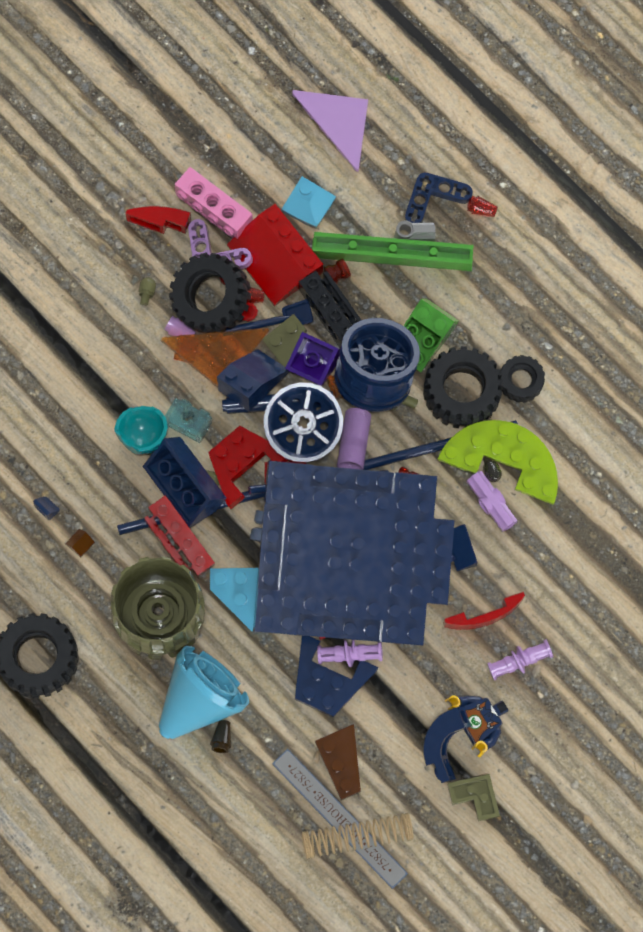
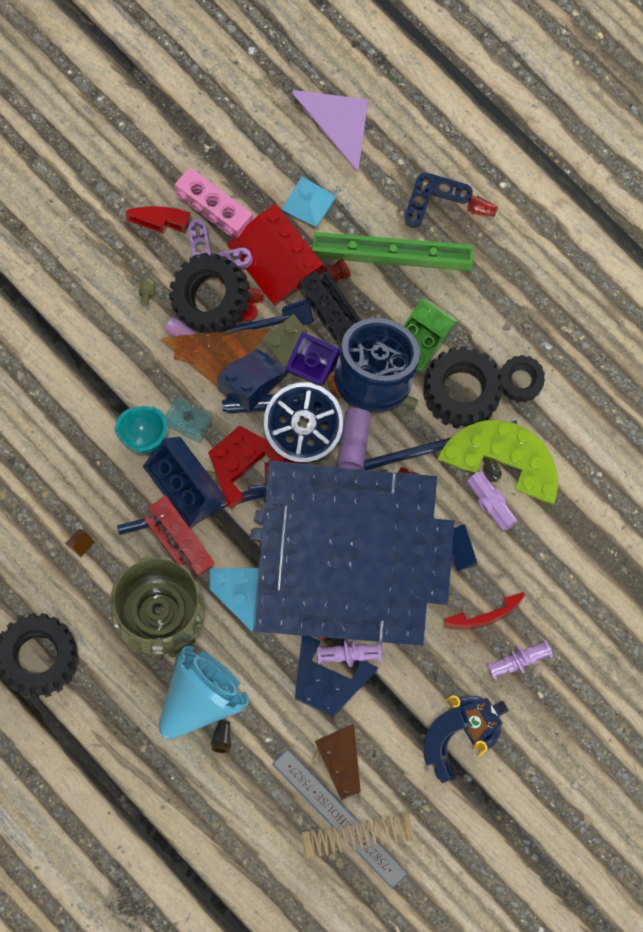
(46, 507): dark blue slope -> none
(416, 231): light grey piece -> none
(479, 791): olive plate -> none

